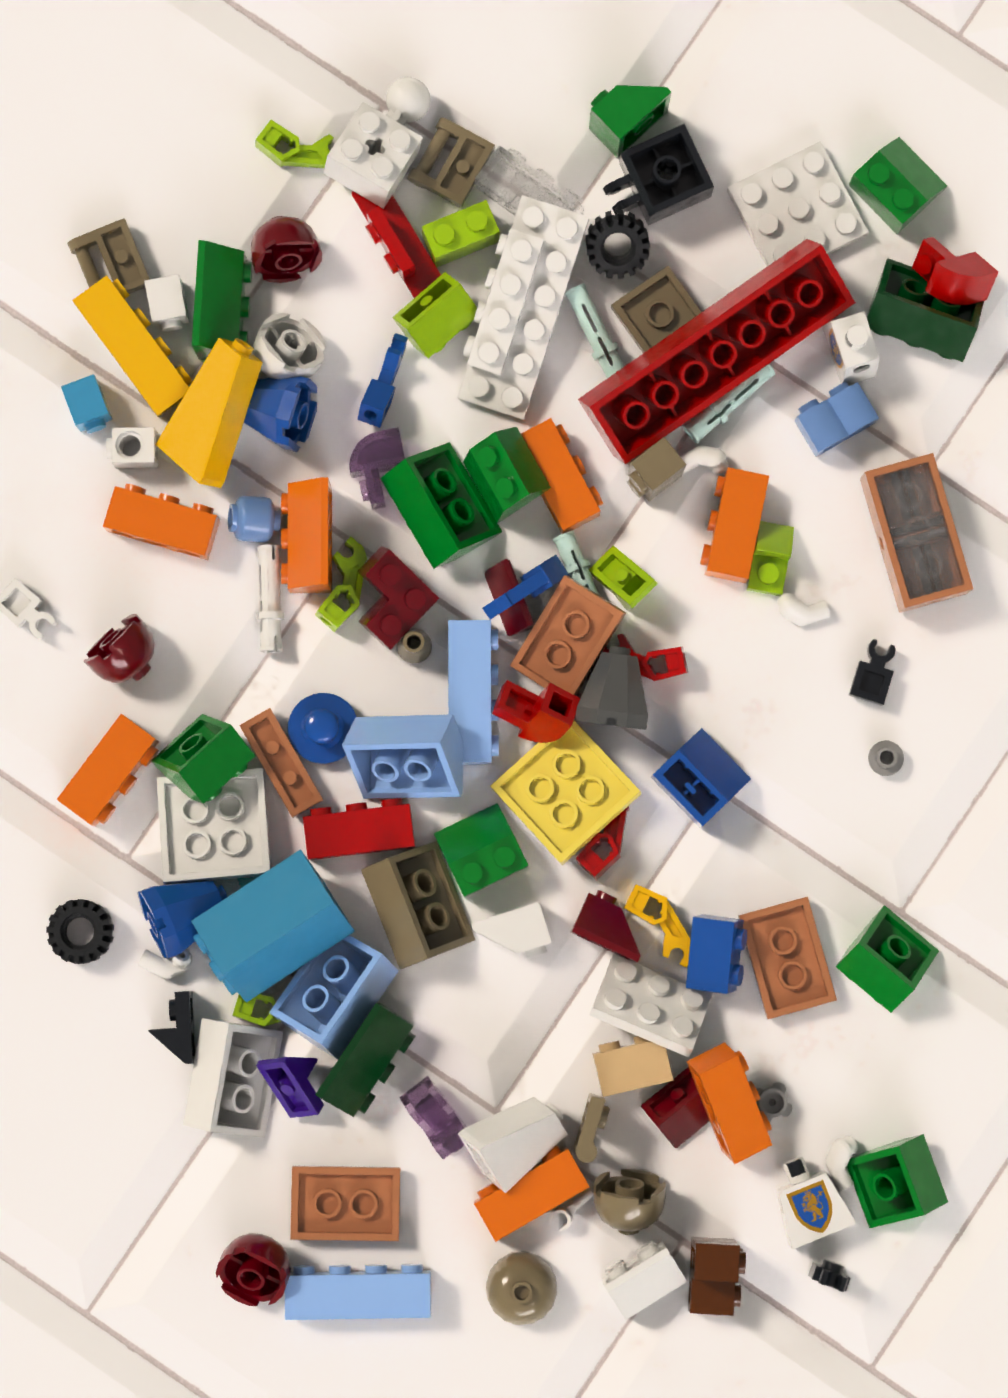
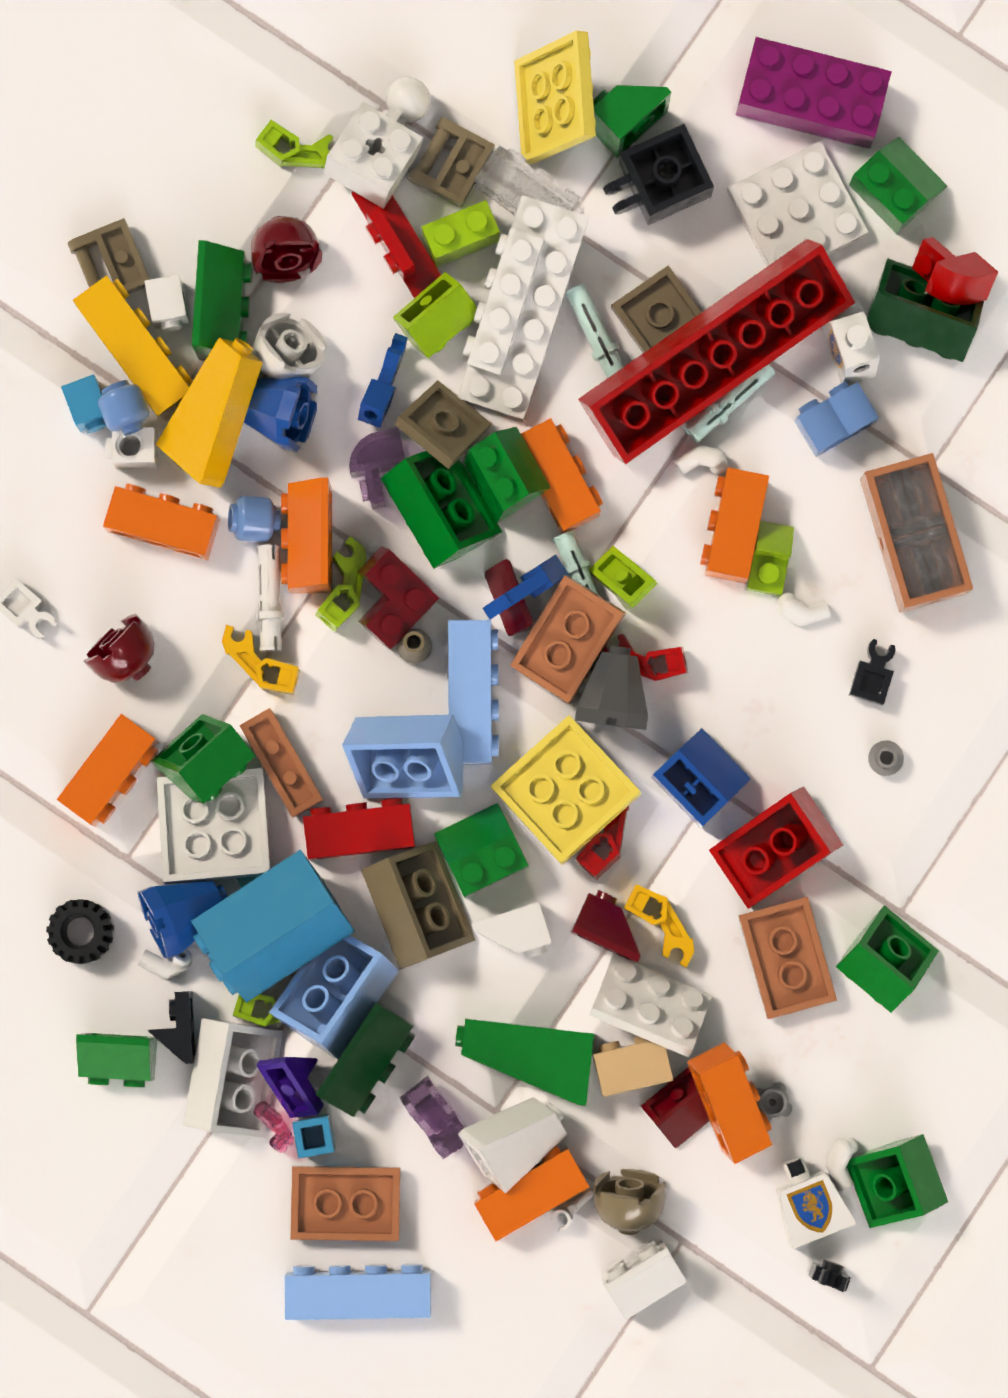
(116, 1057): none -> green slope
(123, 407): none -> medium blue head
(244, 654): none -> yellow piece
(254, 1269): dark red cylinder -> none
(275, 1122): none -> clear pink arm
(314, 1136): none -> dark azure brick
(320, 727): blue plate -> none
(442, 424): none -> dark tan plate
(521, 1288): dark tan cylinder -> none
(536, 1055): none -> green slope
(538, 717): red brick -> none
(555, 97): none -> light yellow plate
(594, 1117): dark tan plate -> none
(617, 224): black tyre -> none
(655, 470): dark tan brick -> none
(713, 1275): reddish brown brick -> none
(716, 954): blue brick -> none
(776, 847): none -> red slope
(813, 93): none -> magenta brick

